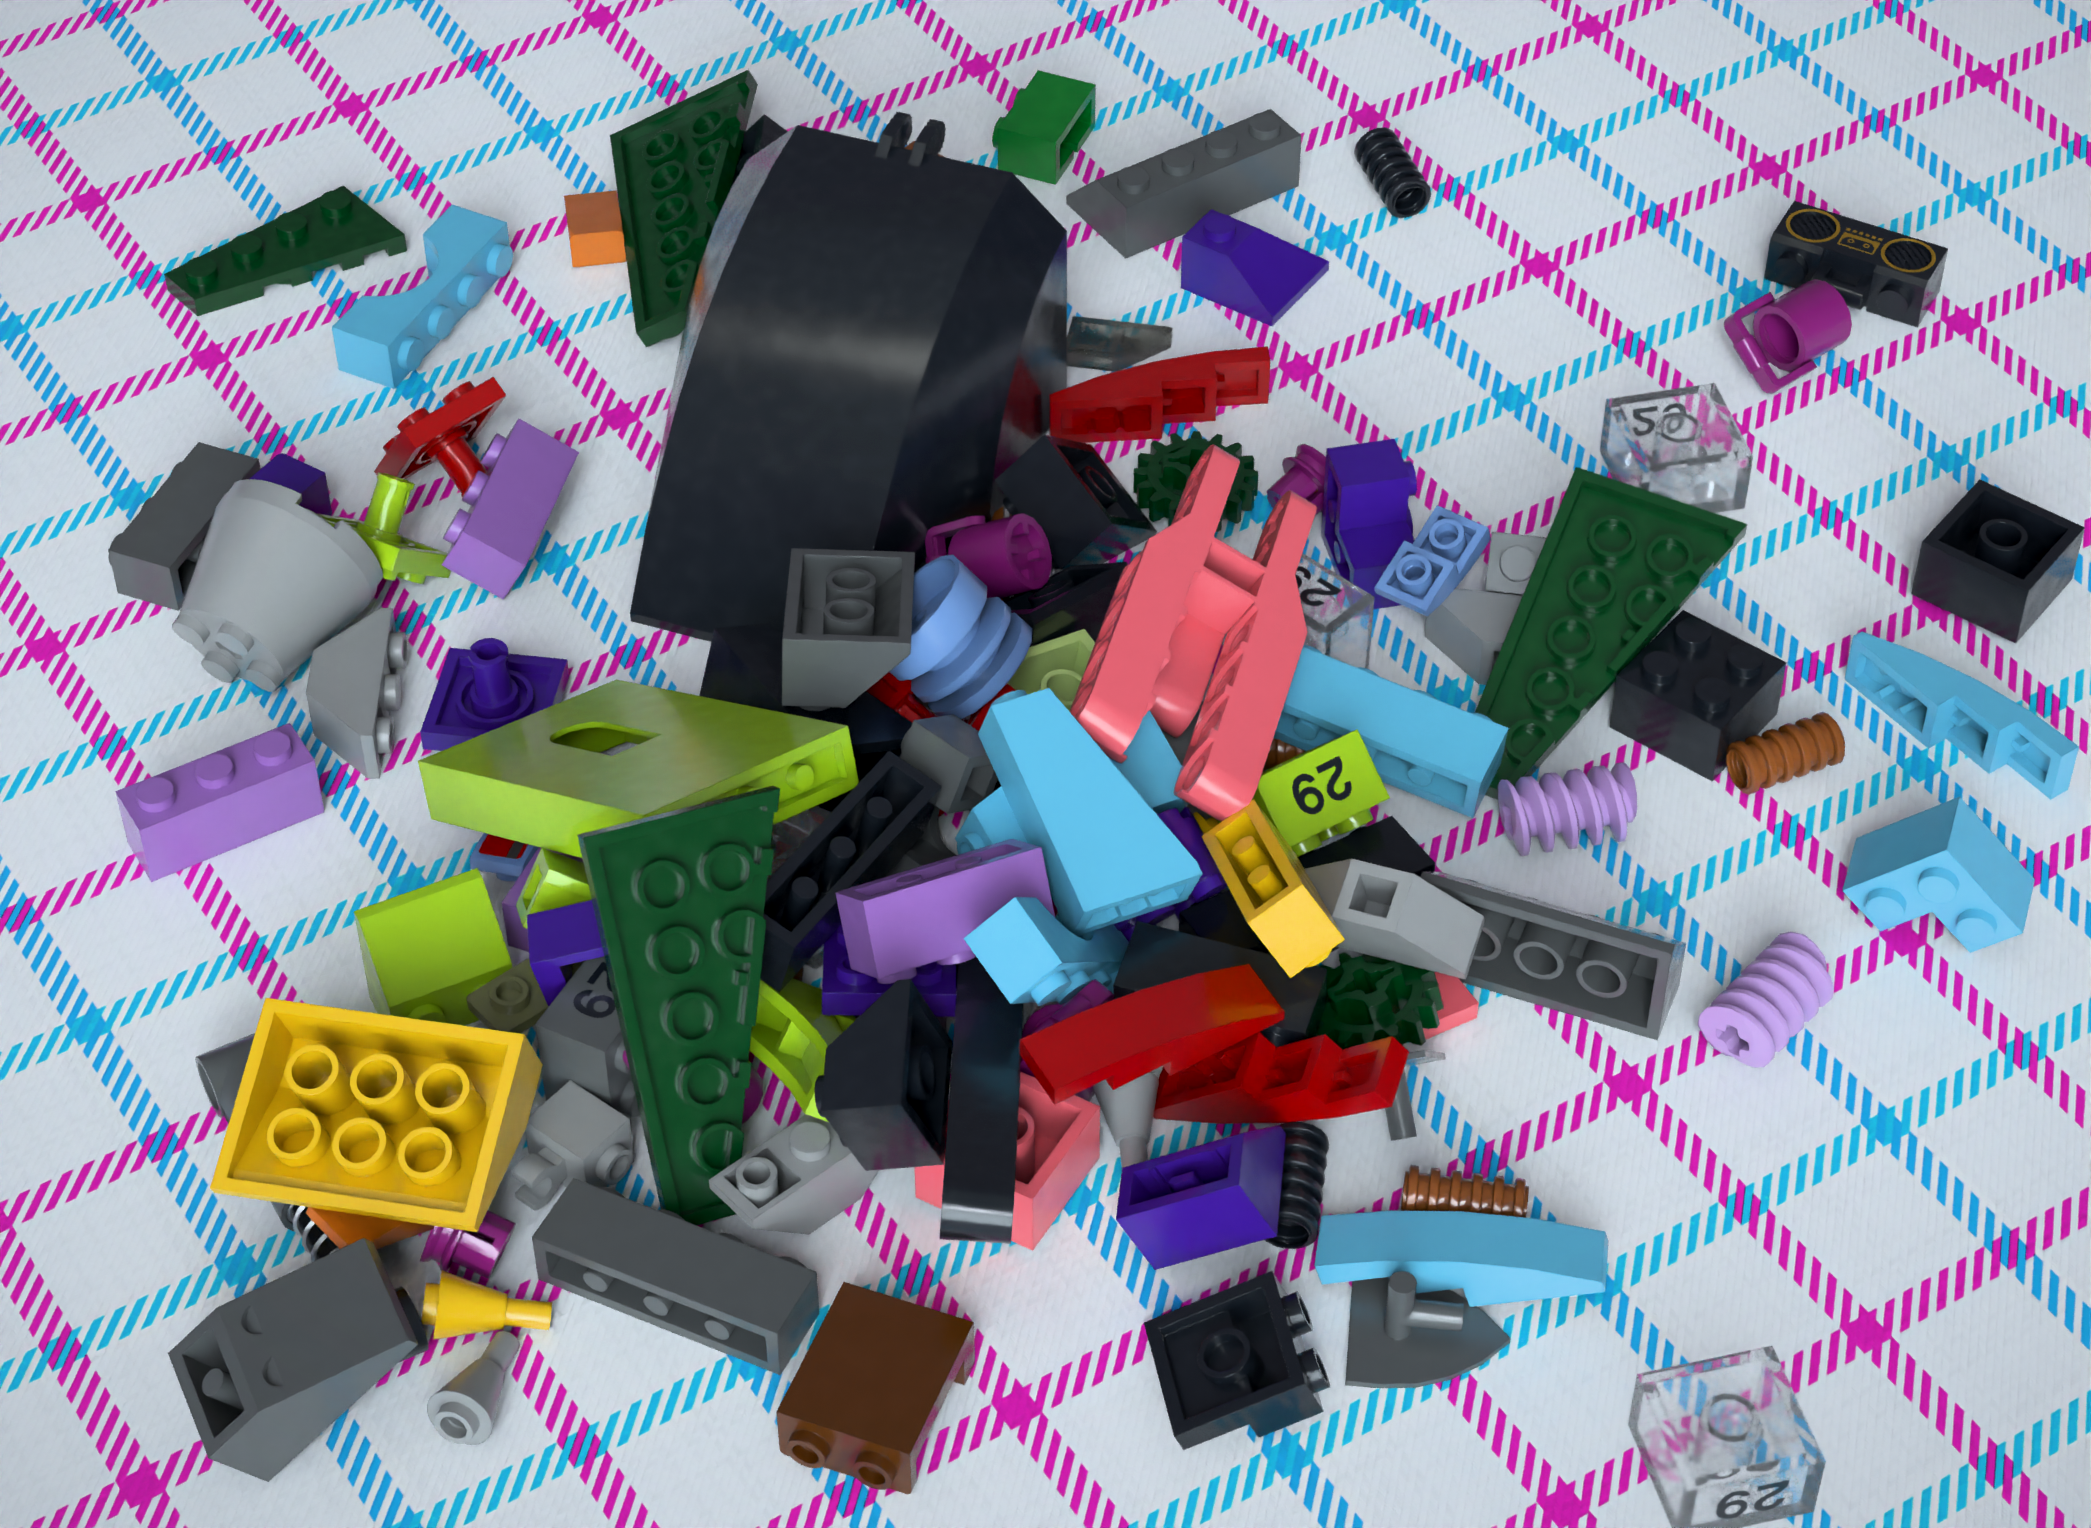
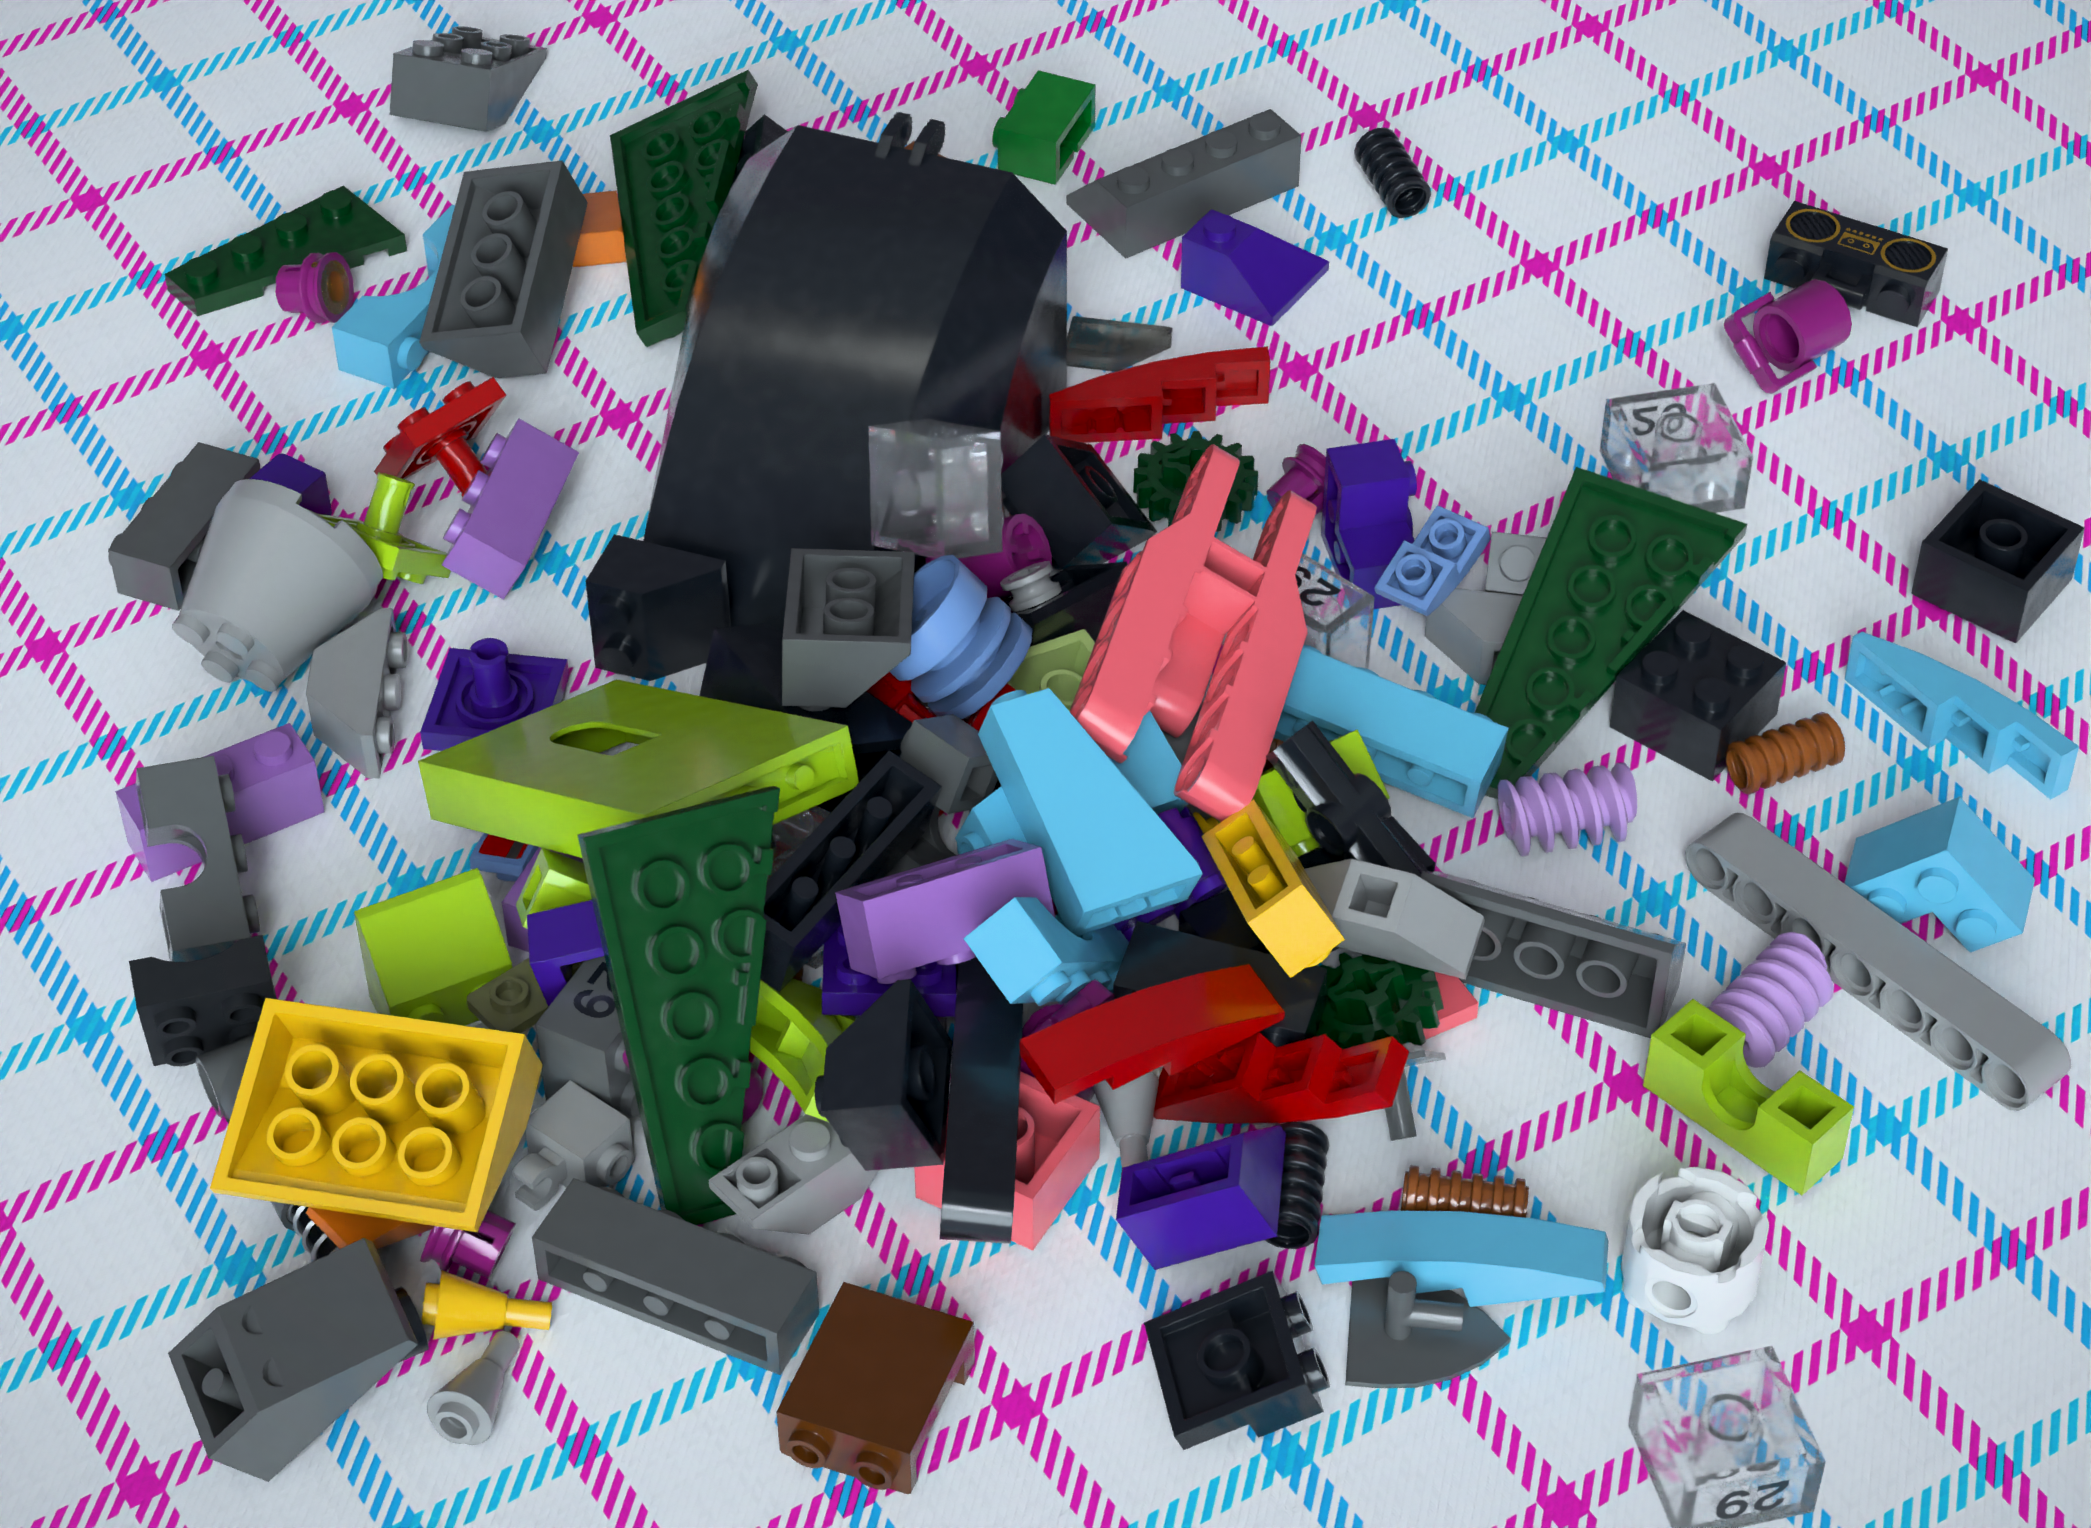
(188, 807): none -> dark grey arch
(201, 1001): none -> black brick
(316, 287): none -> magenta piece
(463, 78): none -> dark grey slope
(506, 269): none -> dark grey slope
(654, 608): none -> black slope
(936, 488): none -> clear brick
(1030, 586): none -> light grey bush
(1343, 808): none -> black piece
(1694, 1249): none -> white brick
(1702, 1072): none -> lime arch
(1881, 962): none -> light grey beam

